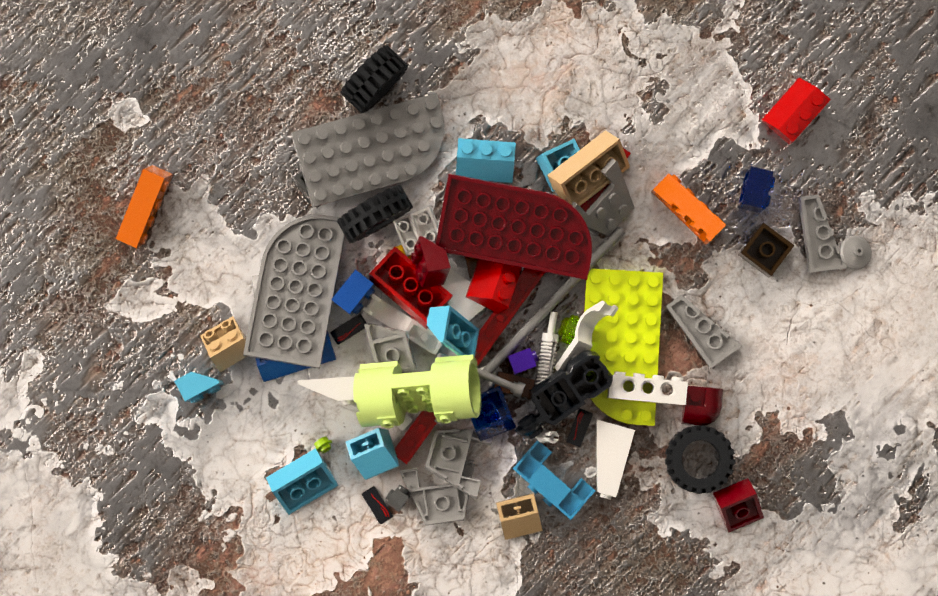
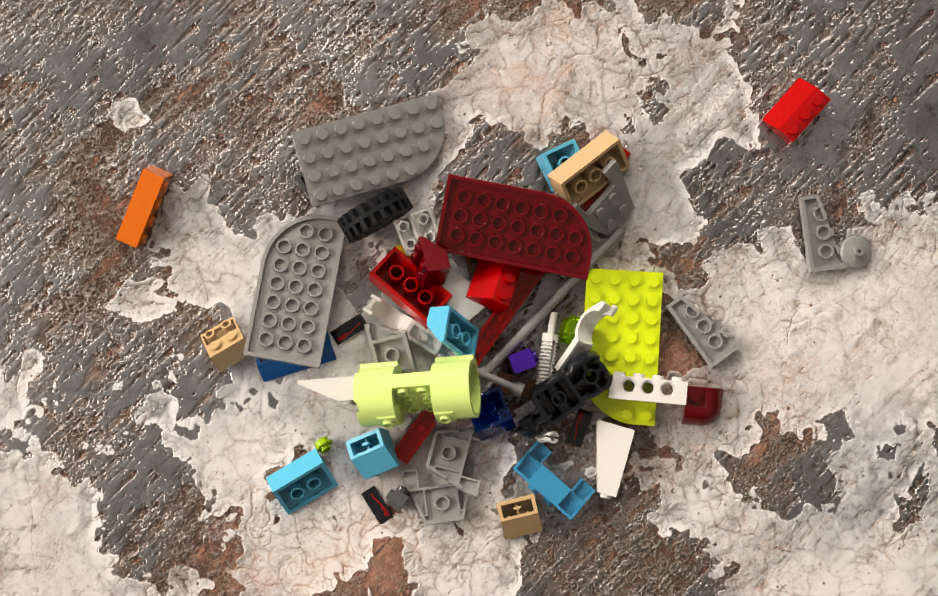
(195, 385): medium azure slope -> none
(353, 293): blue brick -> none
(374, 79): black tyre -> none
(486, 160): medium azure slope -> none
(675, 466): black tyre -> none
(688, 208): orange wedge -> none
(738, 505): dark red slope -> none
(755, 189): clear blue brick -> none
(766, 250): dark brown brick -> none

